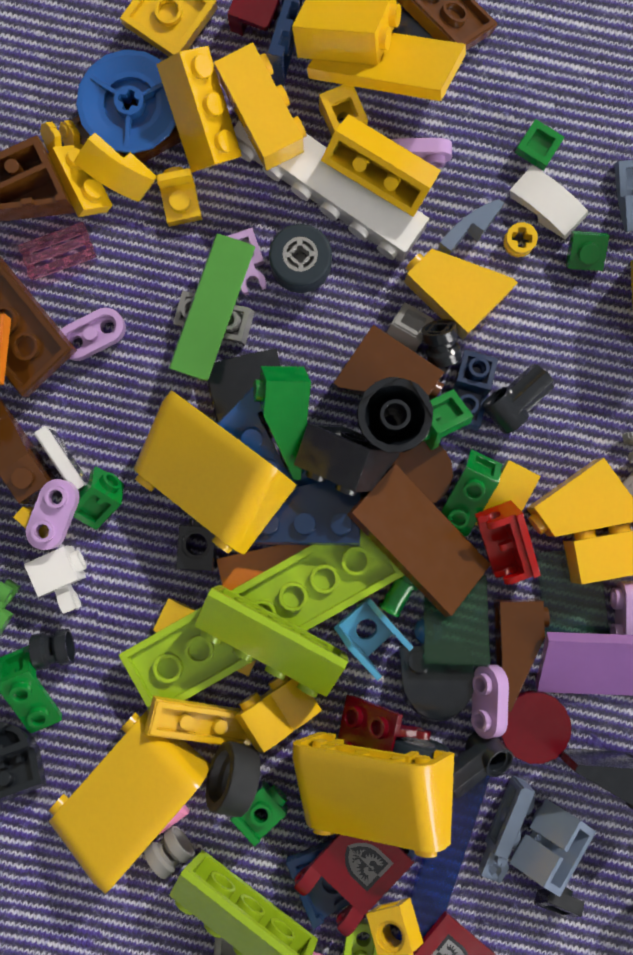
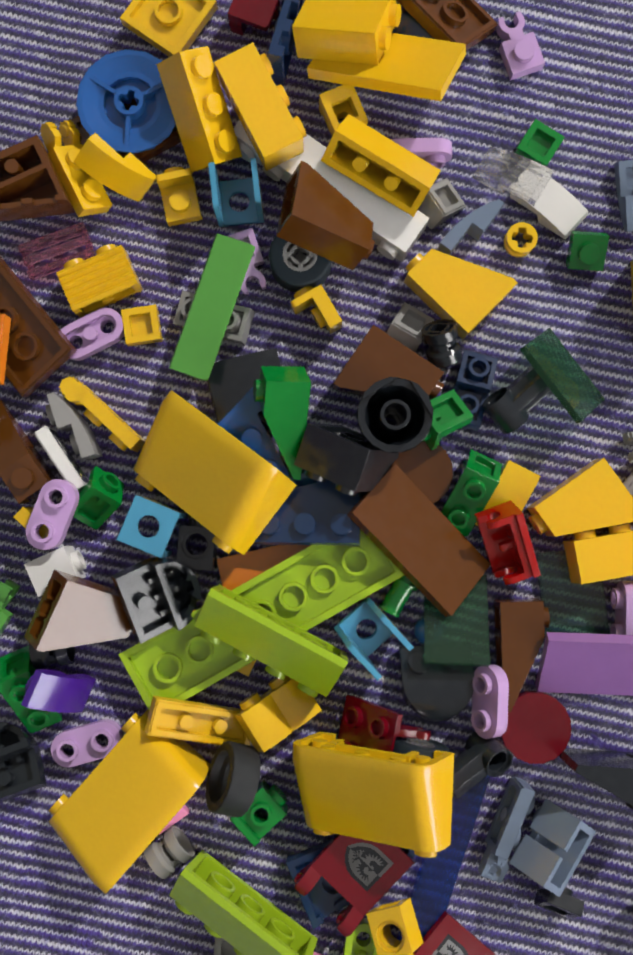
(57, 691): none -> dark purple slope
(67, 418): none -> light grey slope
(76, 614): none -> slope
(85, 742): none -> lavender plate
(99, 279): none -> yellow brick
(100, 413): none -> yellow hinge
(141, 325): none -> yellow plate
(157, 596): none -> black slope
(167, 518): none -> dark azure piece
(224, 190): none -> dark azure piece
(323, 219): none -> reddish brown slope
(324, 310): none -> yellow bracket
(441, 203): none -> light grey slope
(514, 173): none -> clear slope
(519, 51): none -> lavender plate
(562, 375): none -> clear green piece

